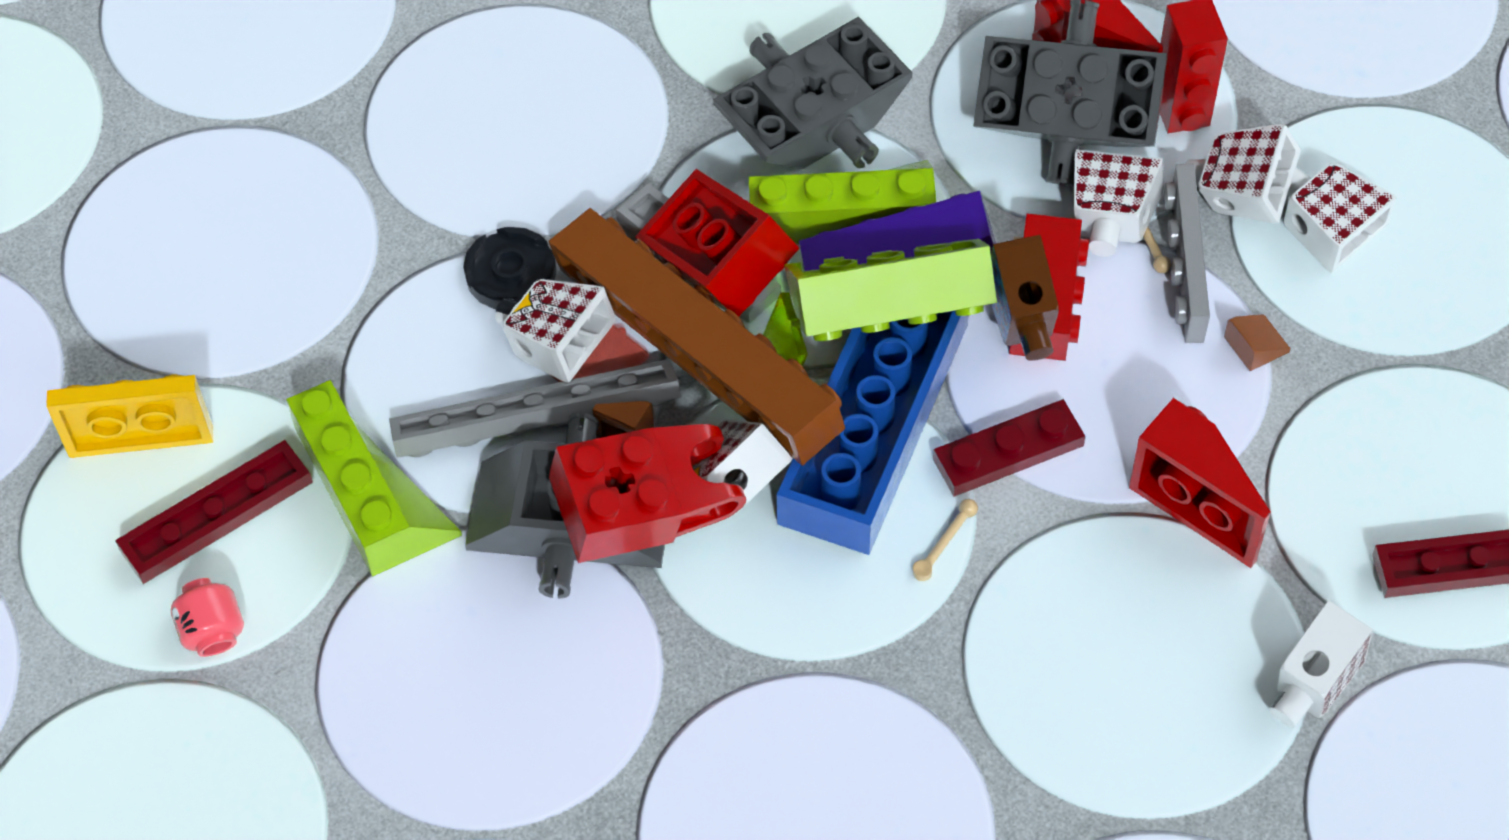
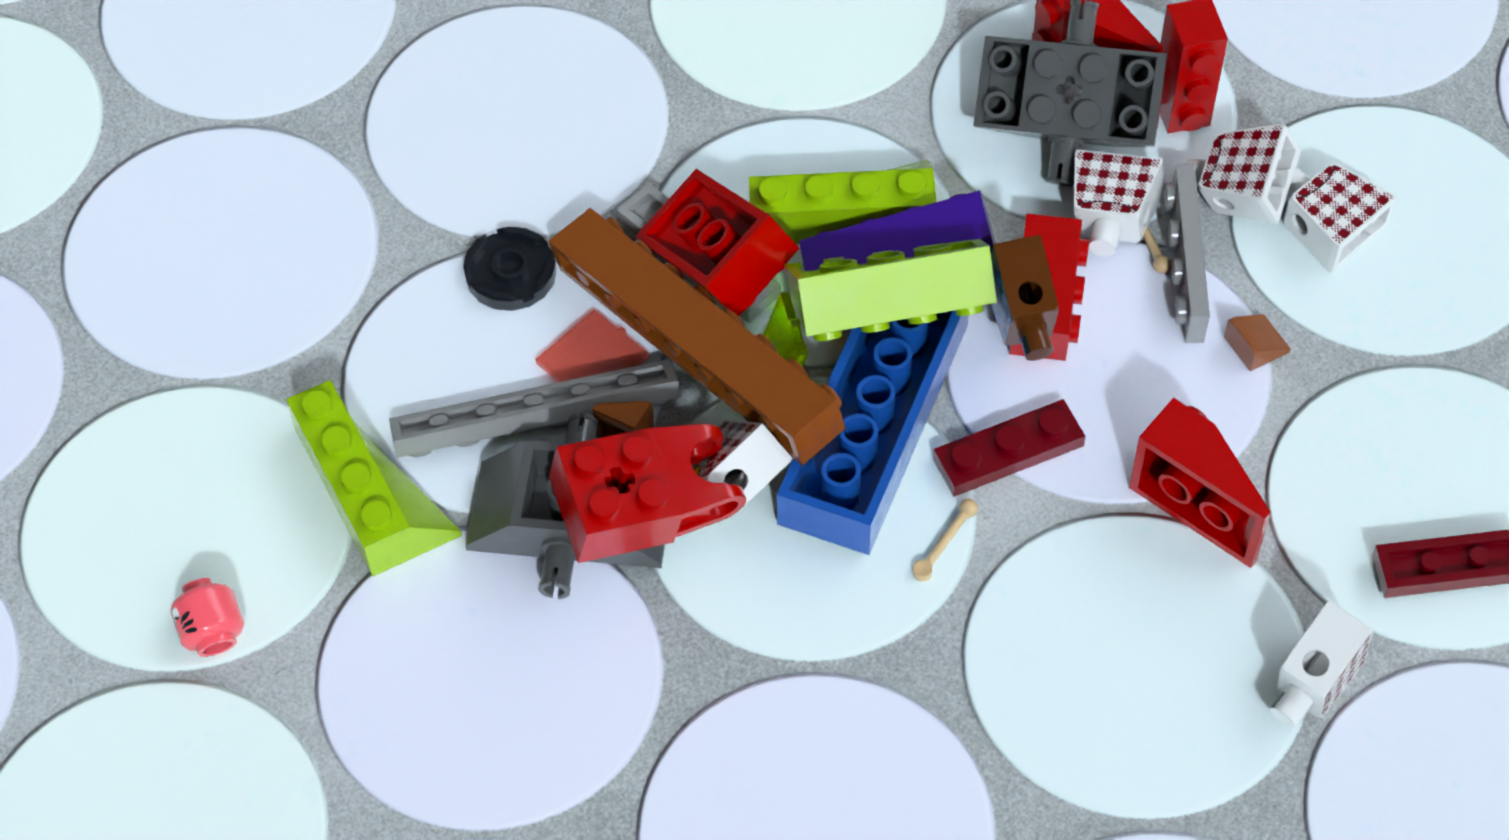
(130, 416): yellow plate -> none
(214, 511): dark red plate -> none
(556, 325): white torso -> none
(816, 97): dark grey slope -> none

